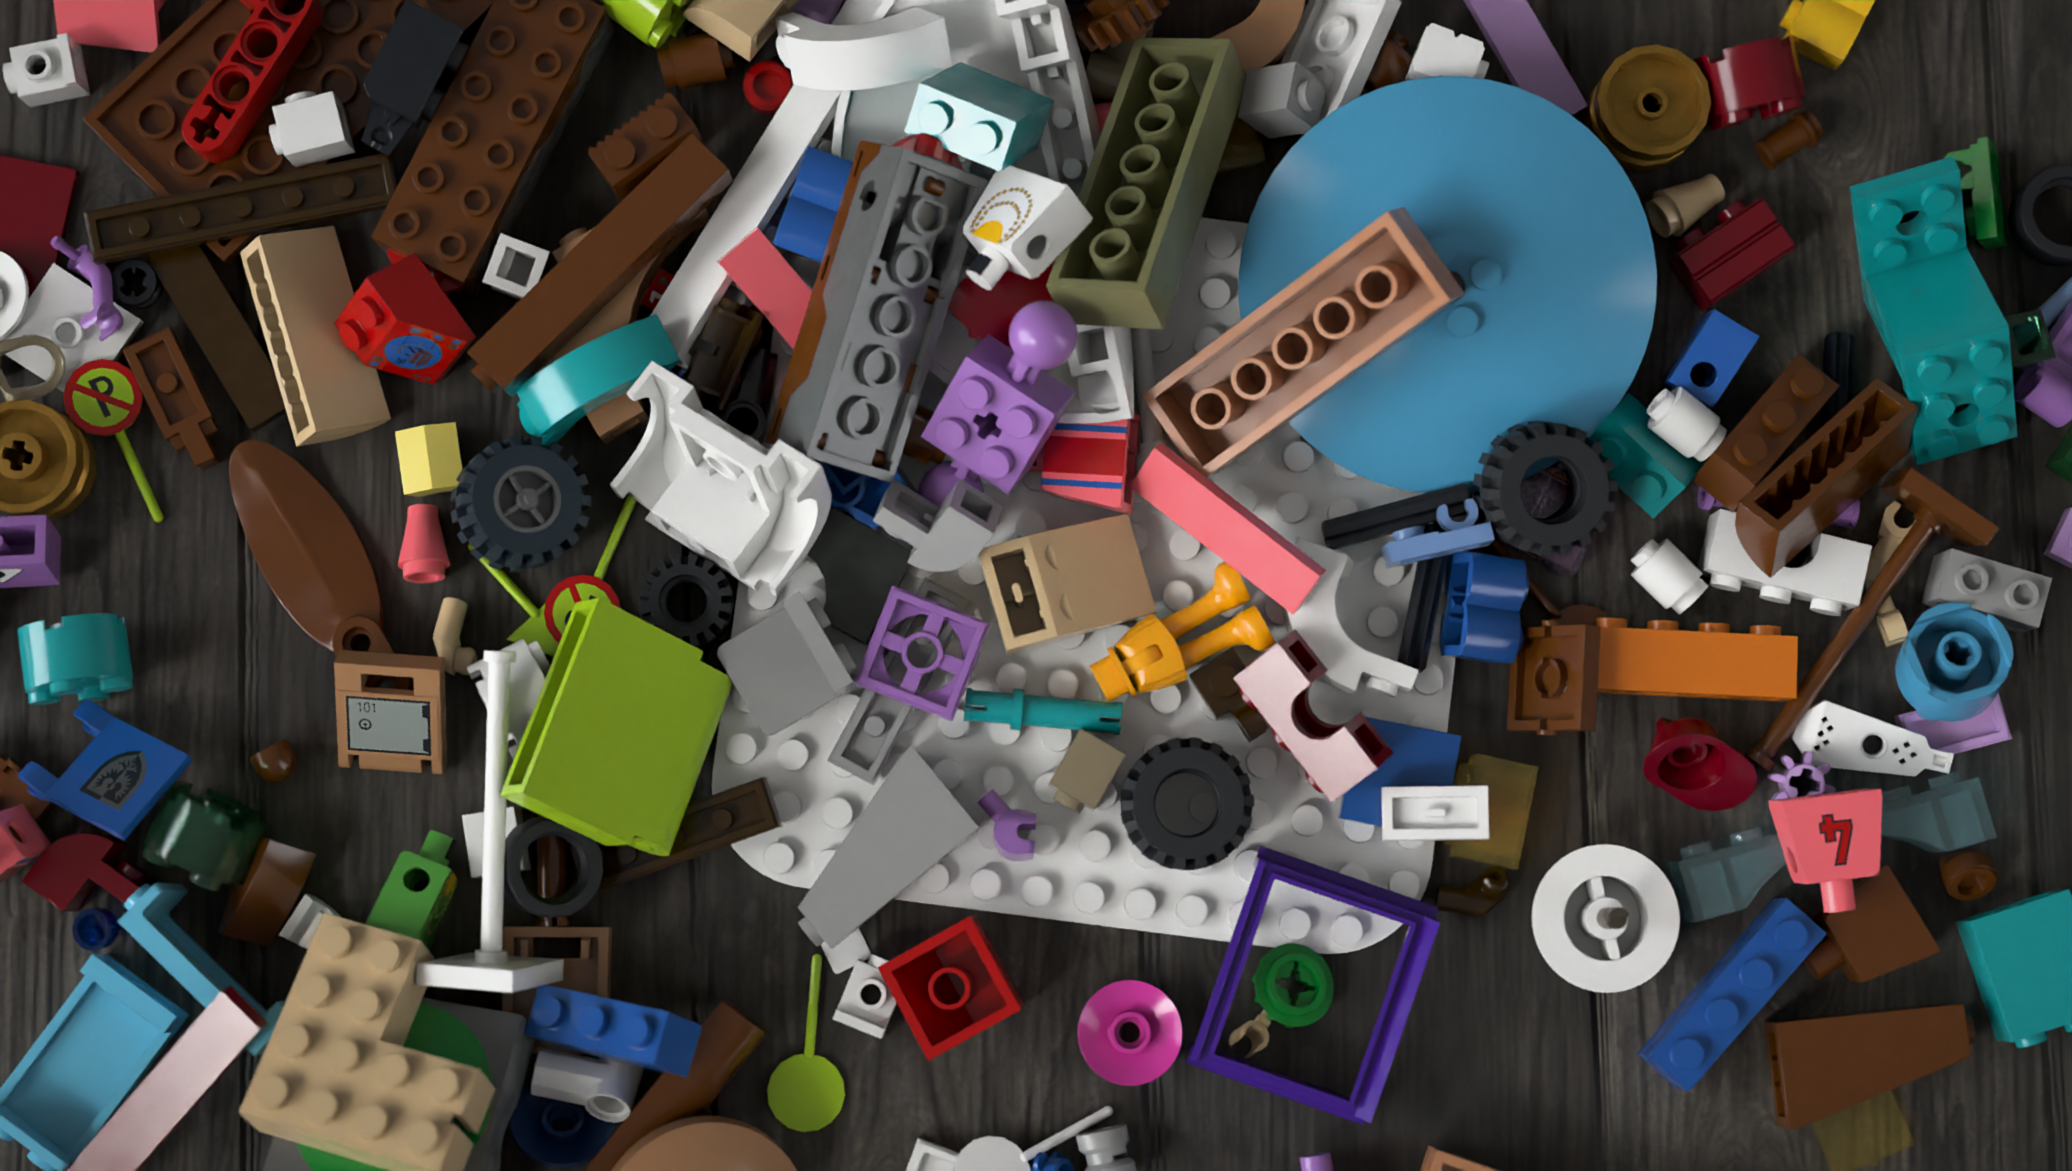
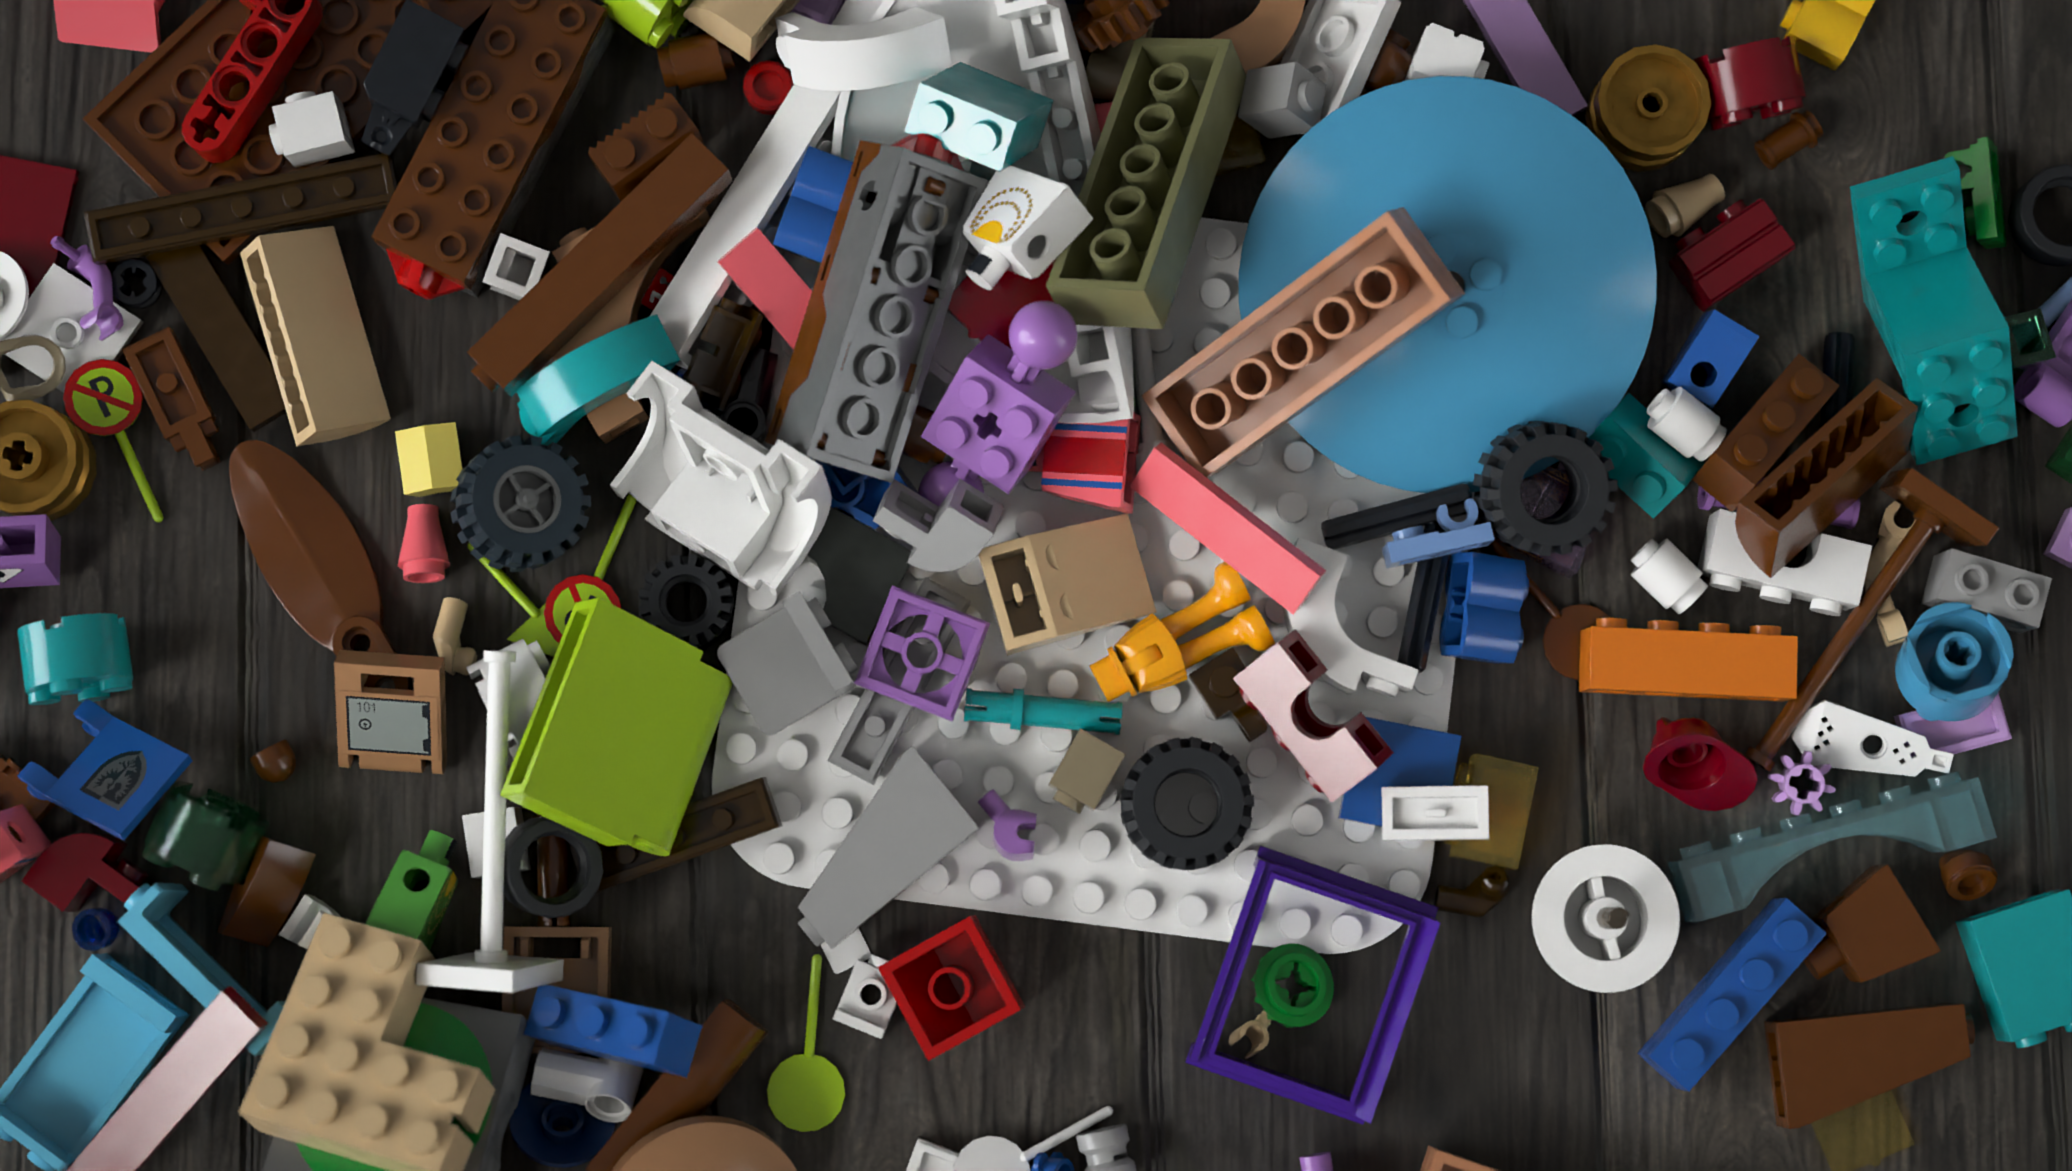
(63, 75): white brick -> none
(404, 323): red slope -> none
(1133, 1061): dark pink dish -> none
(1555, 680): reddish brown plate -> none
(1831, 841): coral torso -> none

